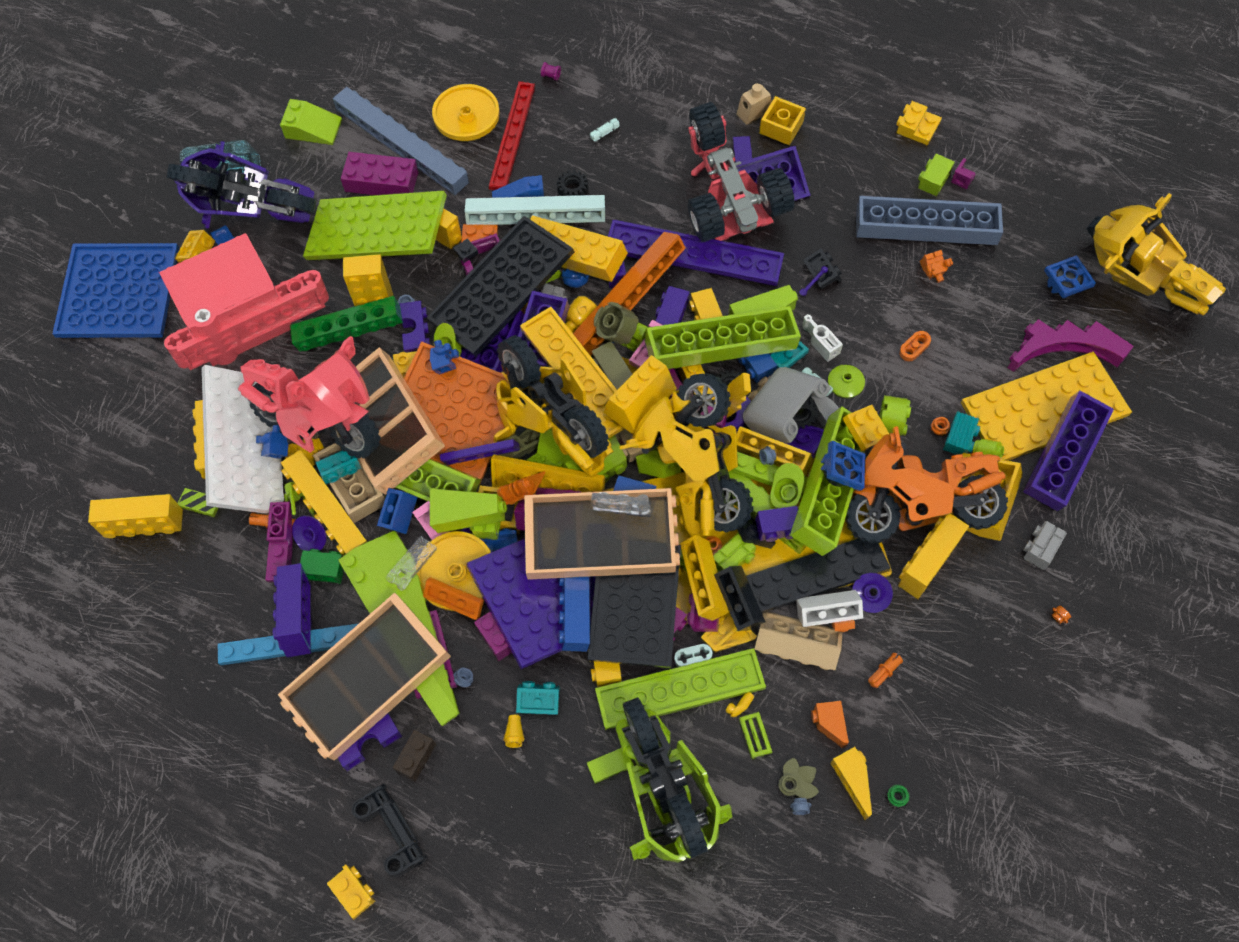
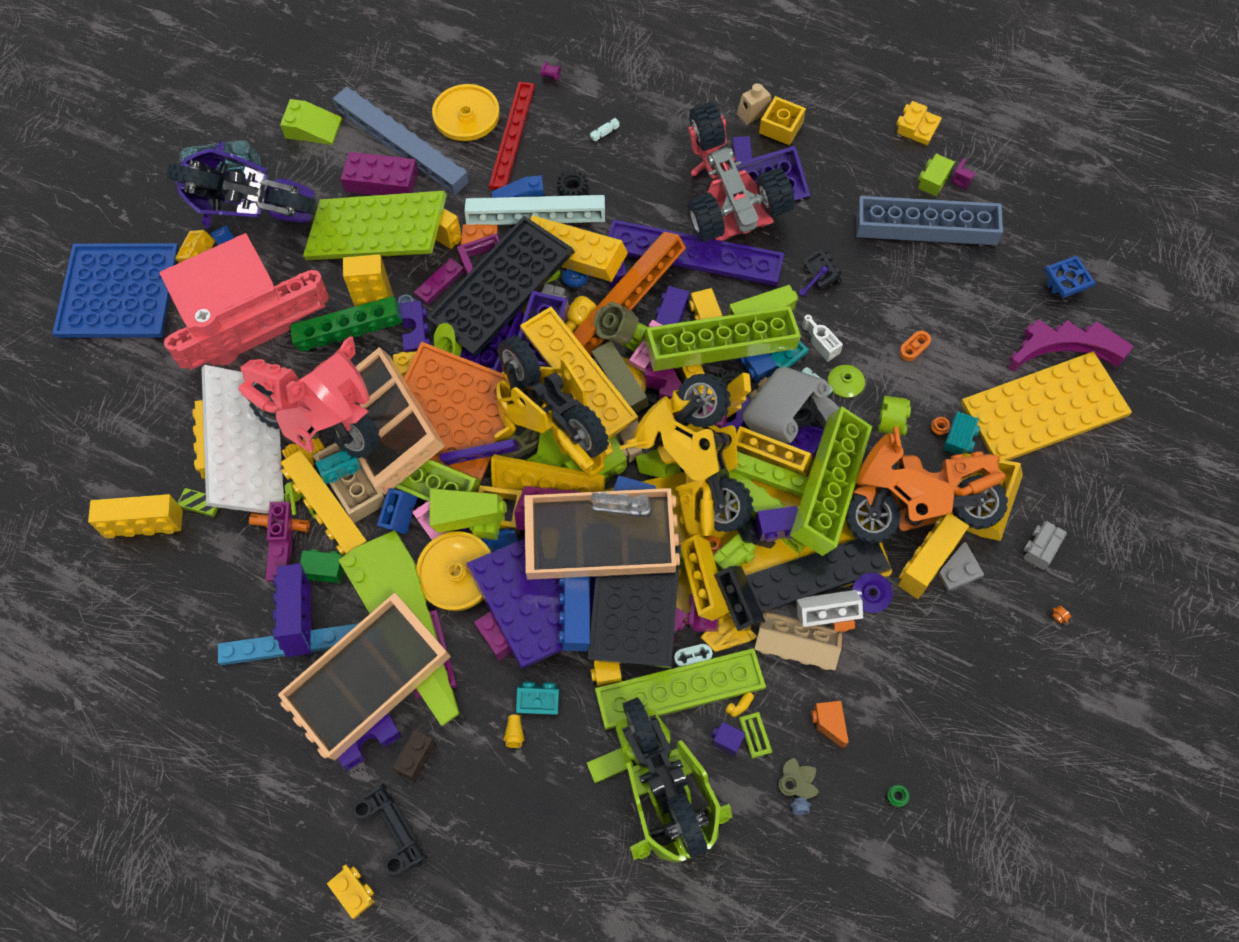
(274, 443): blue piece -> none
(309, 533): dark purple dish -> none
(411, 563): clear plate -> none
(439, 281): none -> magenta plate
(441, 358): blue piece -> none
(453, 598): orange plate -> none
(463, 677): sand blue plate -> none
(465, 250): black plate -> none
(515, 491): orange hinge -> none
(640, 393): yellow slope -> none
(727, 738): none -> dark purple brick
(767, 455): sand blue plate -> none
(787, 486): lime piece -> none
(845, 467): blue piece -> none
(854, 776): yellow slope -> none
(865, 427): yellow plate -> none
(885, 670): orange axle -> none
(935, 265): orange piece -> none
(960, 569): none -> light grey wing
(989, 447): lime brick -> none
(1068, 450): dark purple brick -> none
(1153, 258): yellow piece -> none

